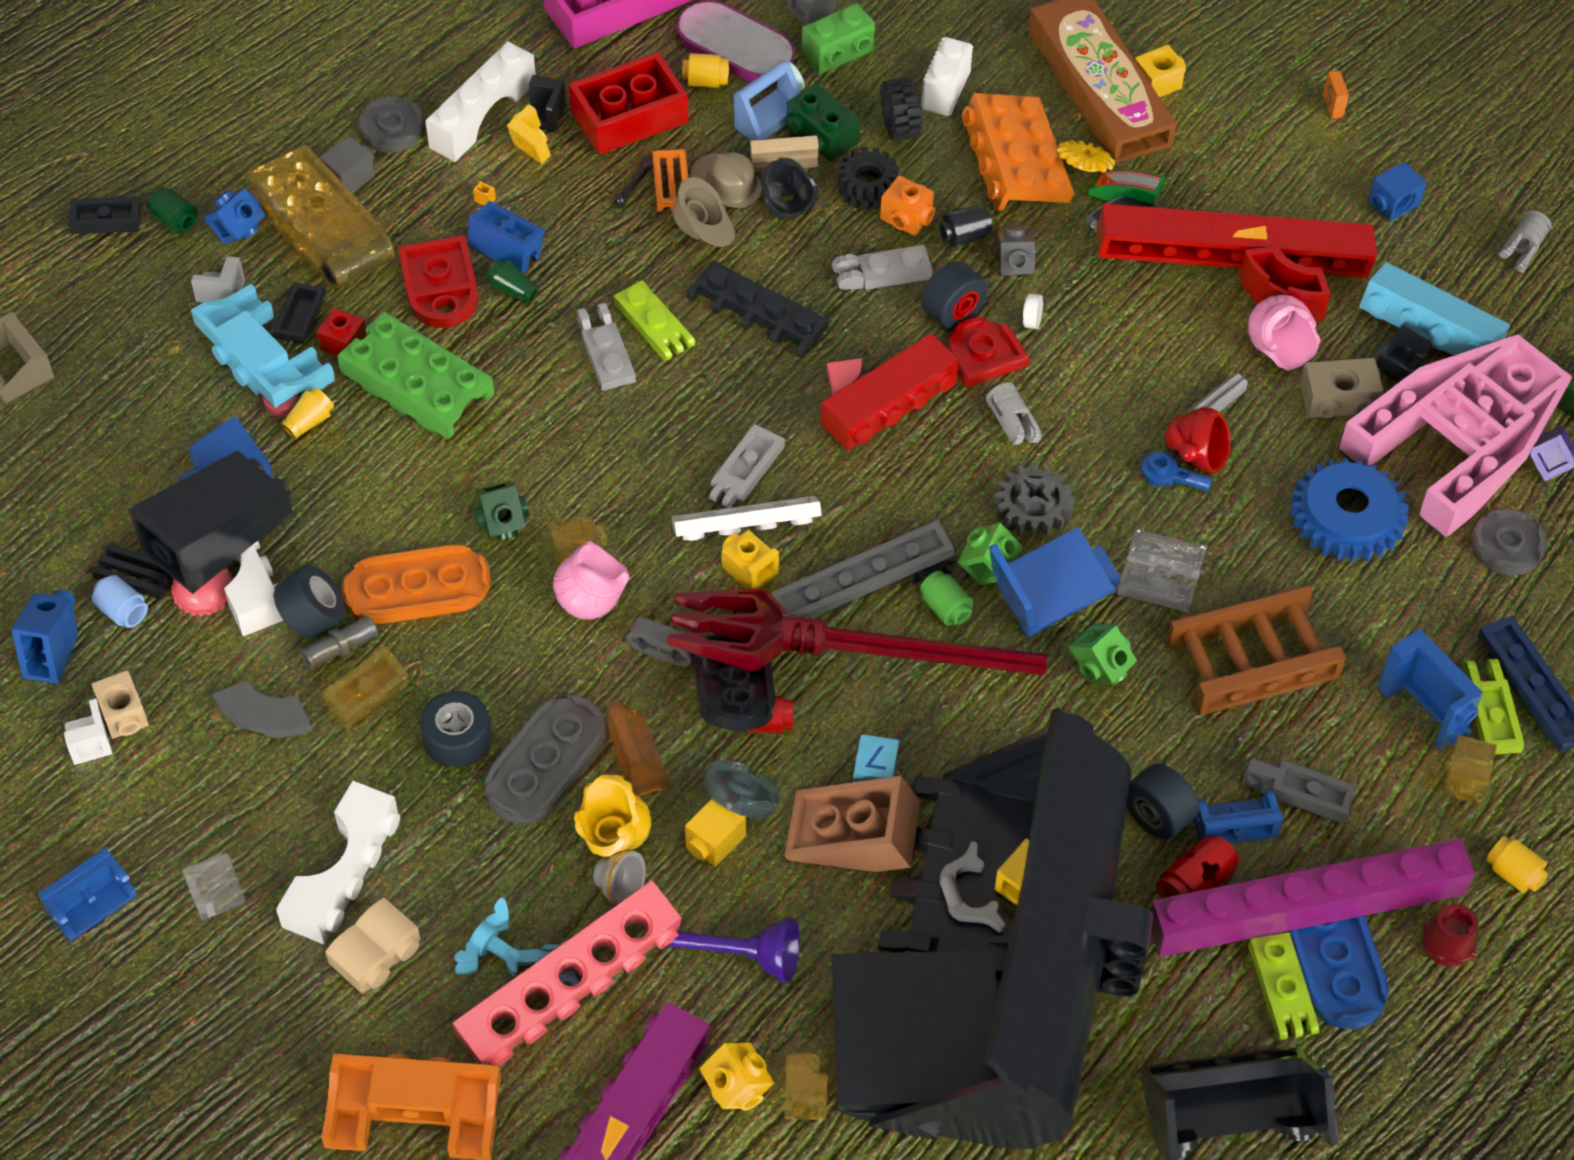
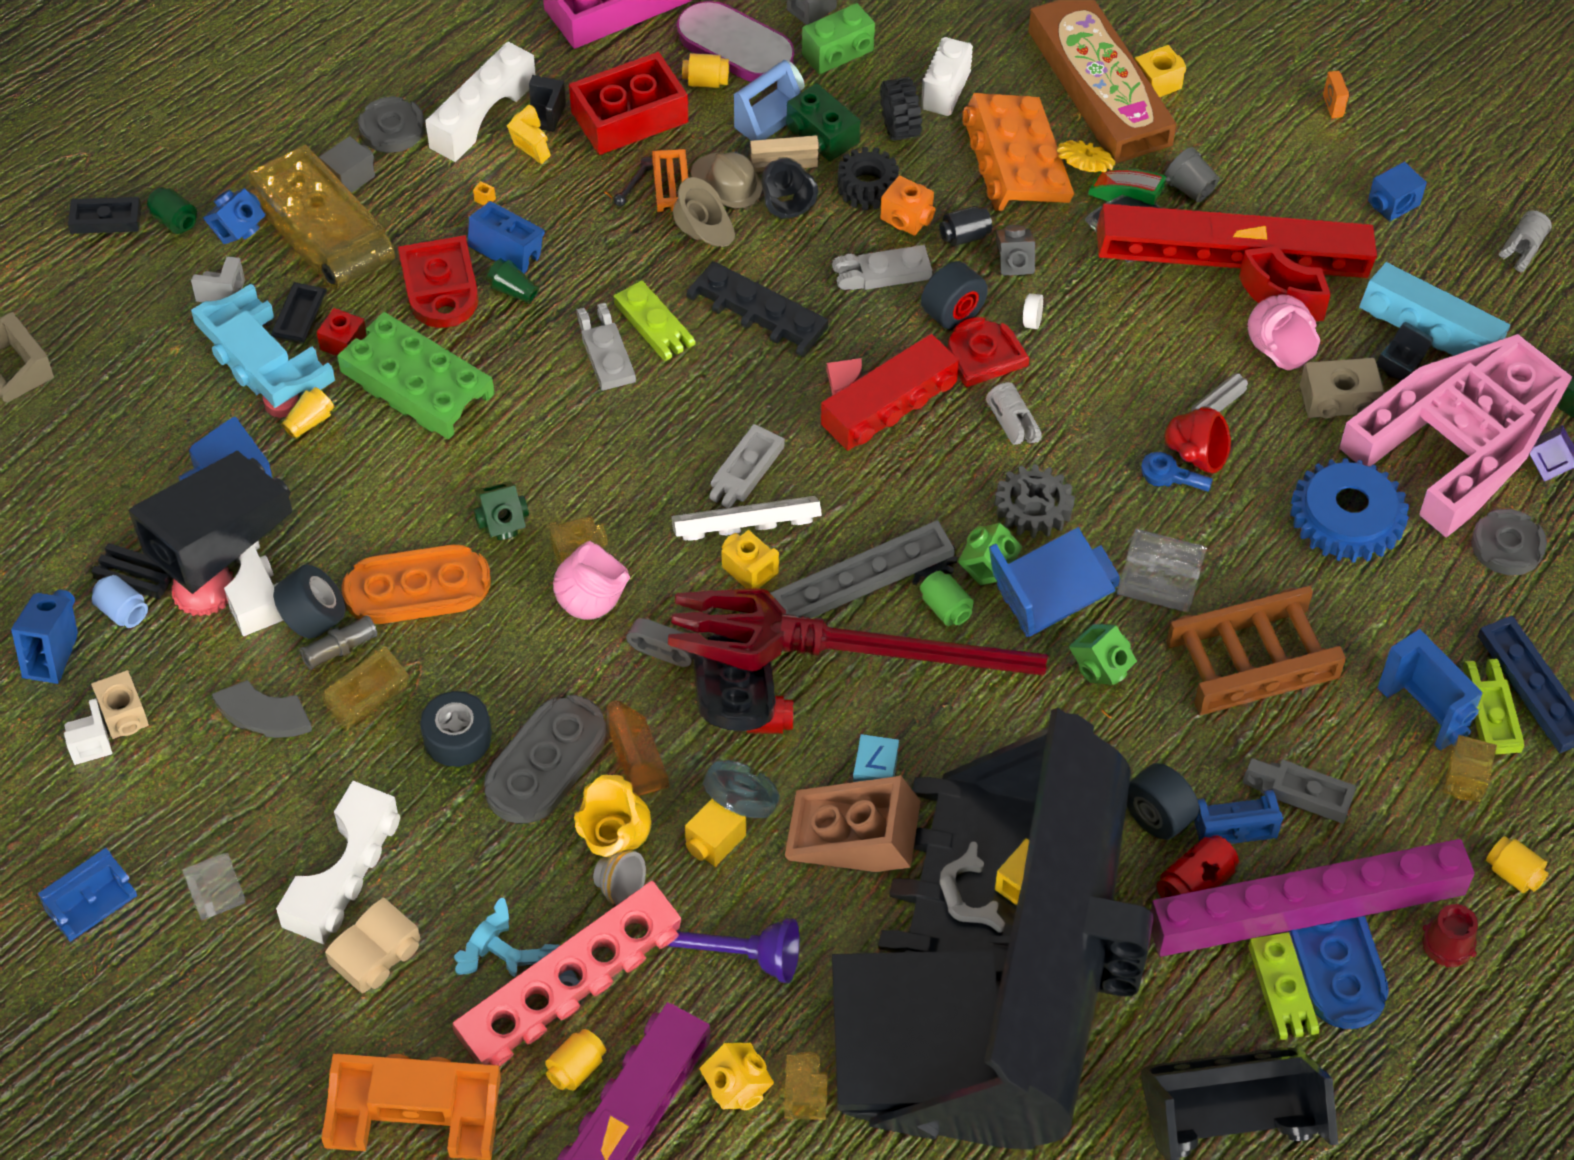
(575, 1060): none -> yellow brick
(1192, 175): none -> dark grey piece

